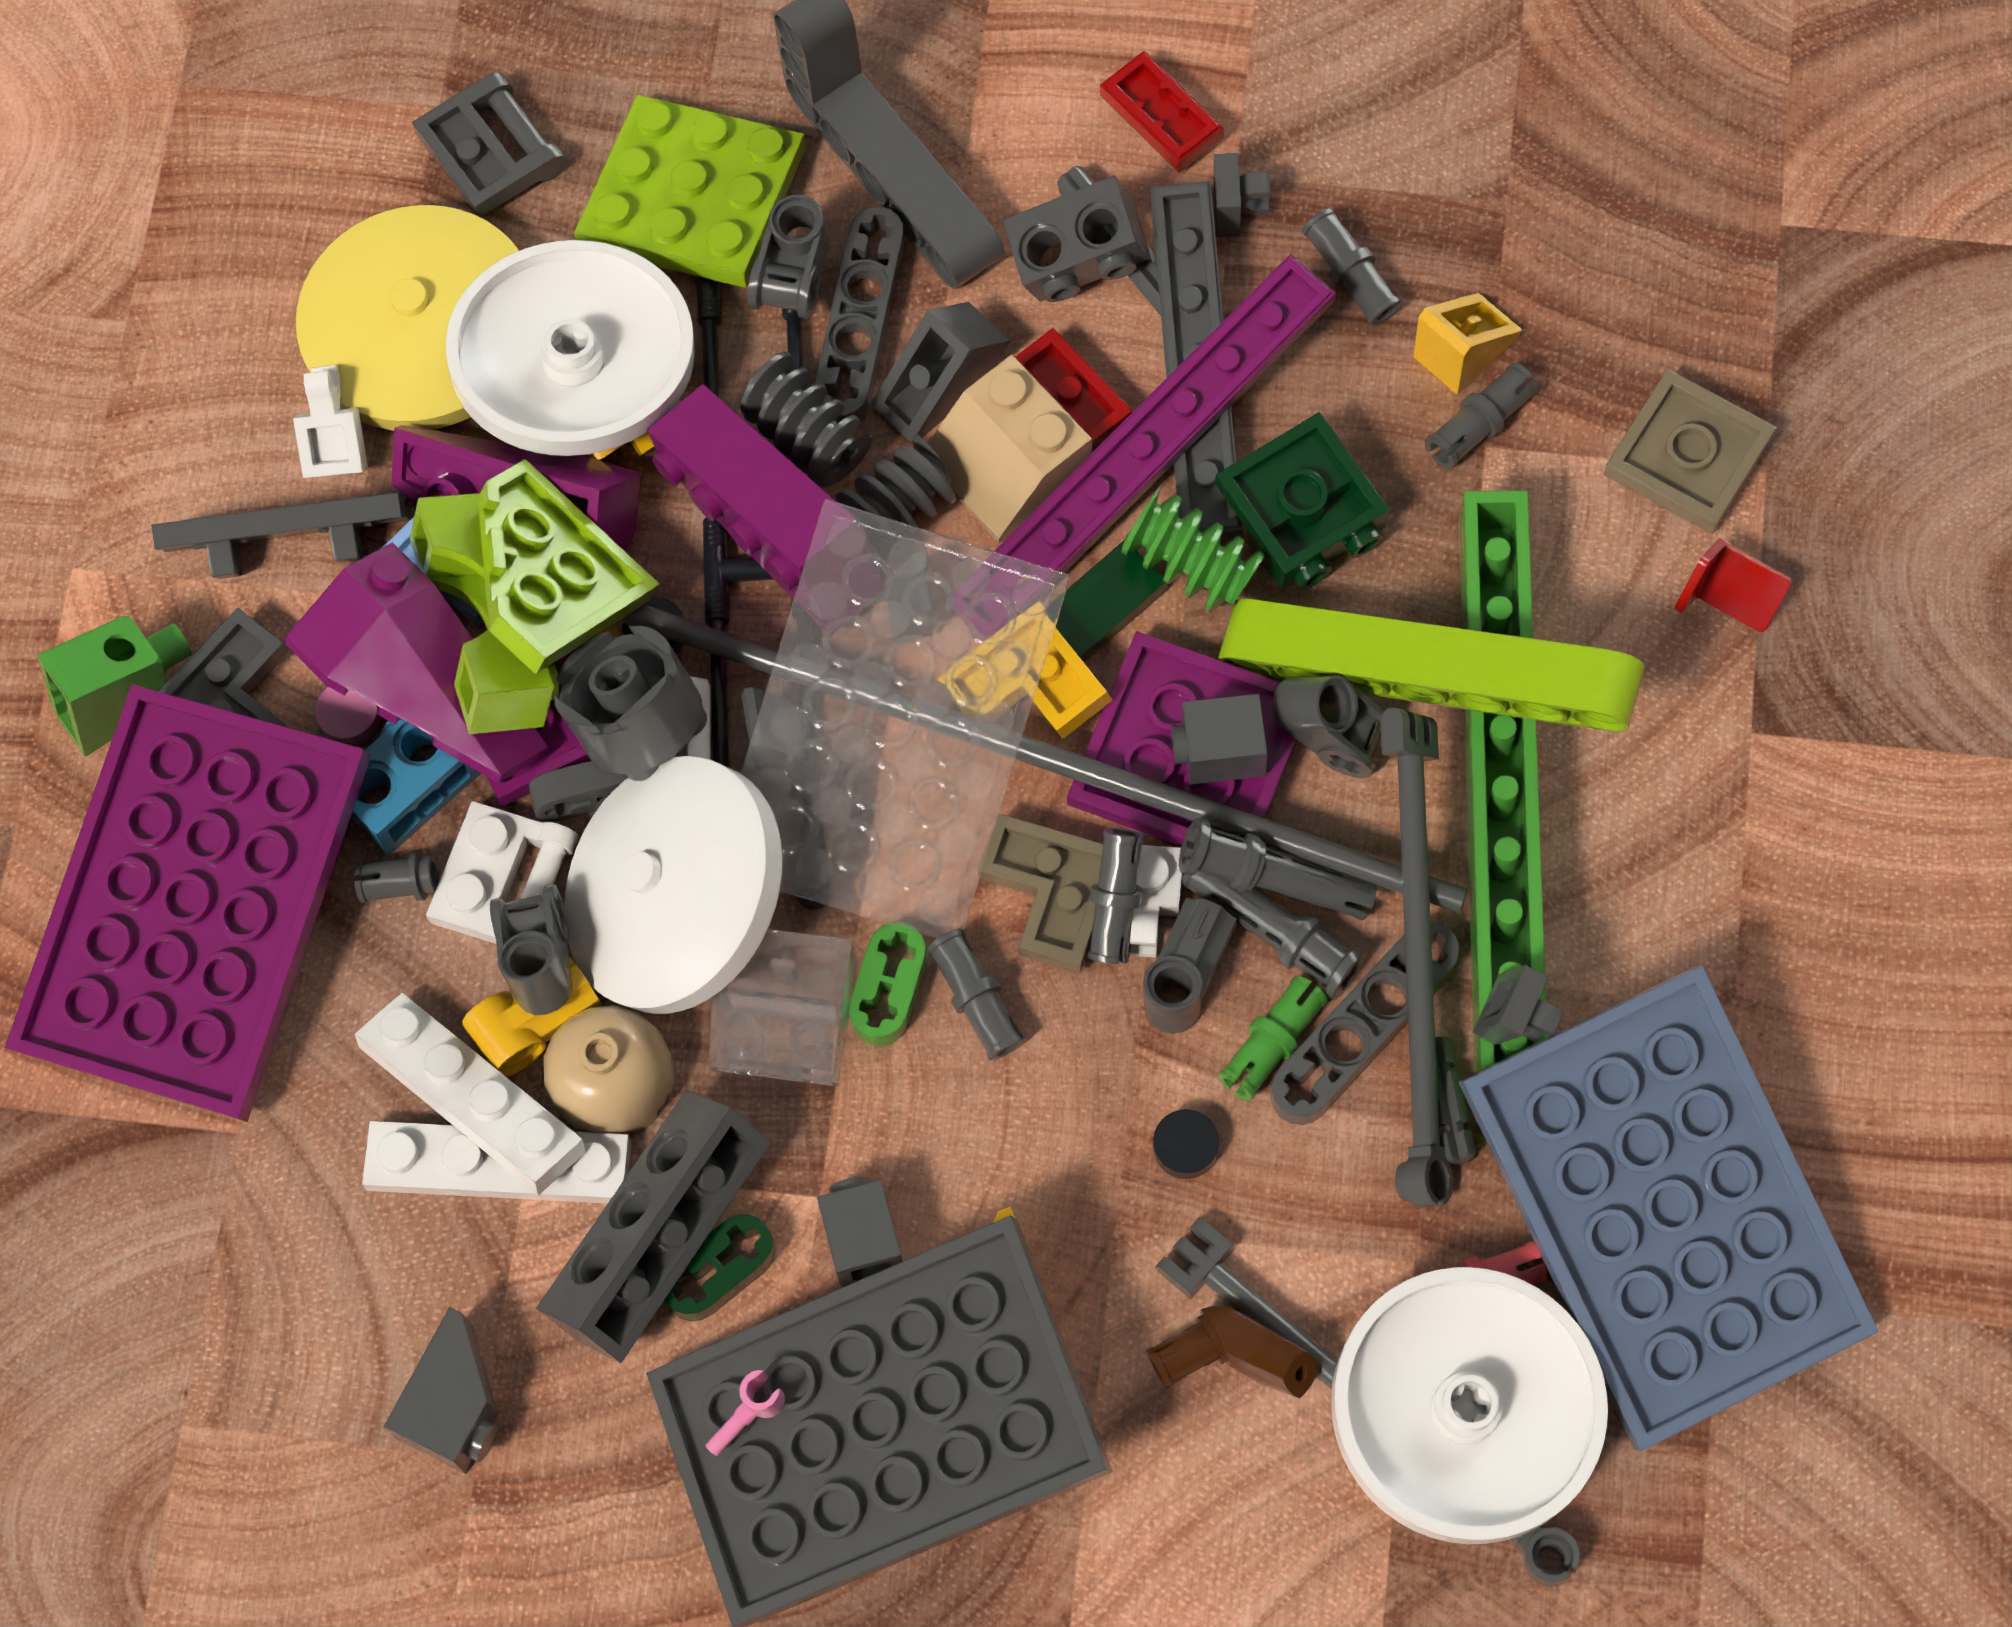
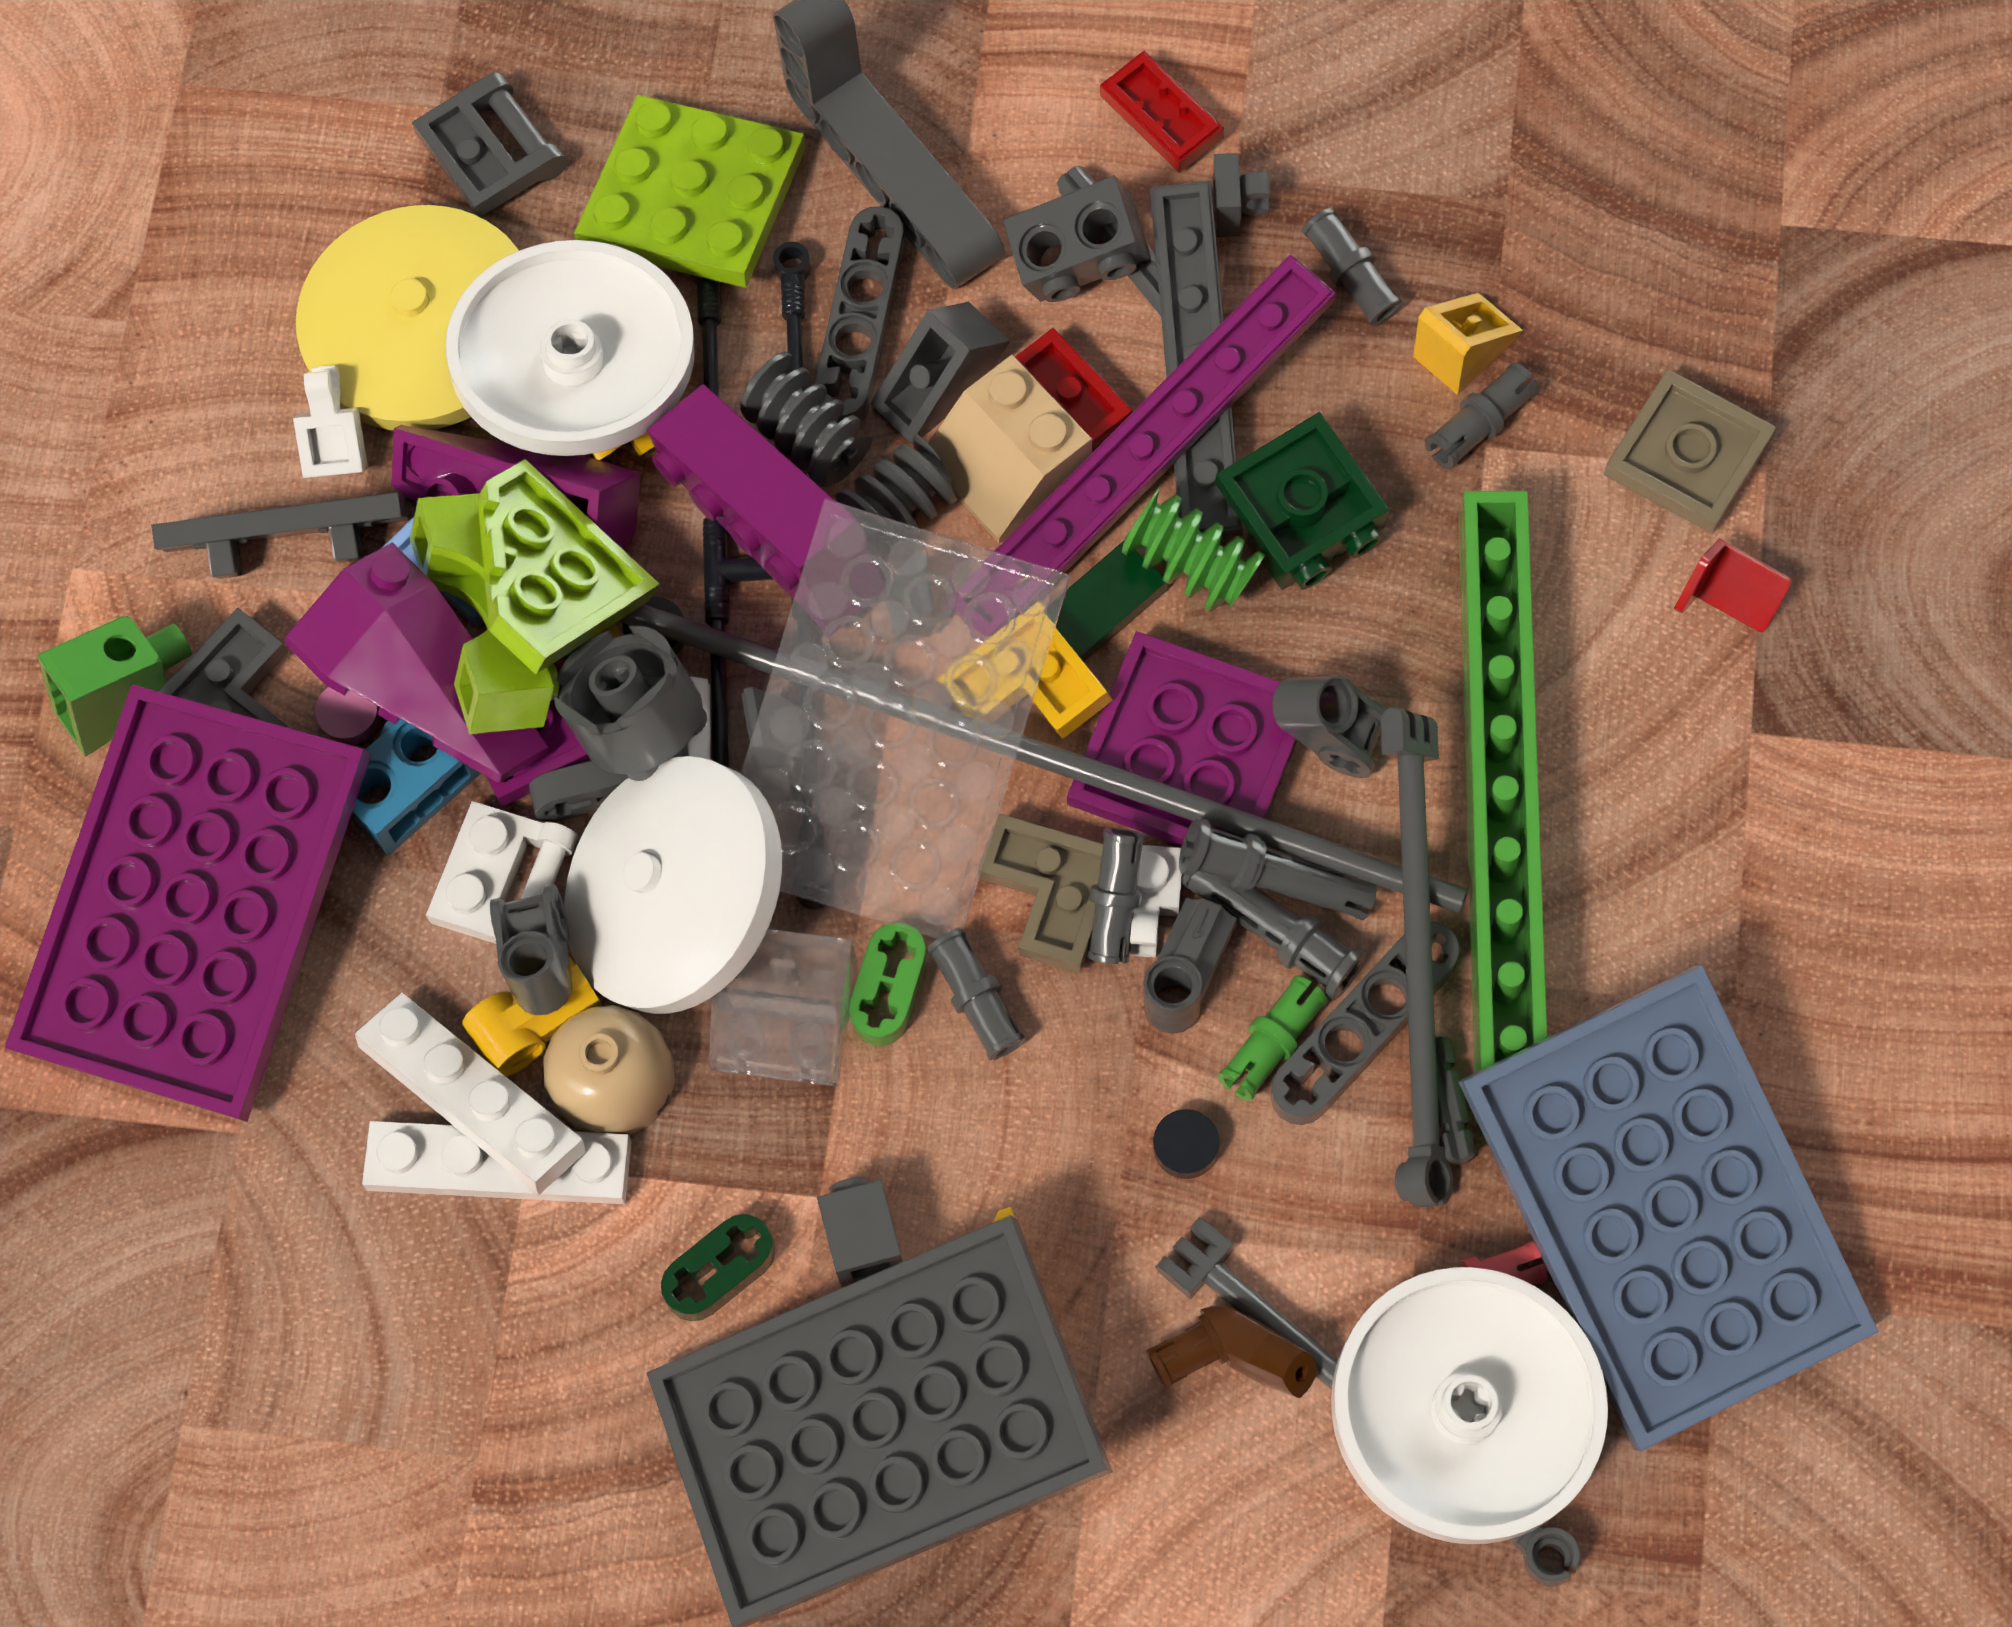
(397, 878): dark grey pin -> none
(448, 1399): dark grey slope -> none
(653, 1225): dark grey brick -> none
(747, 1411): bright pink hand -> none
(790, 268): dark grey piece -> none
(1221, 739): dark grey brick -> none
(1437, 664): lime beam -> none
(1516, 1009): dark grey tile -> none

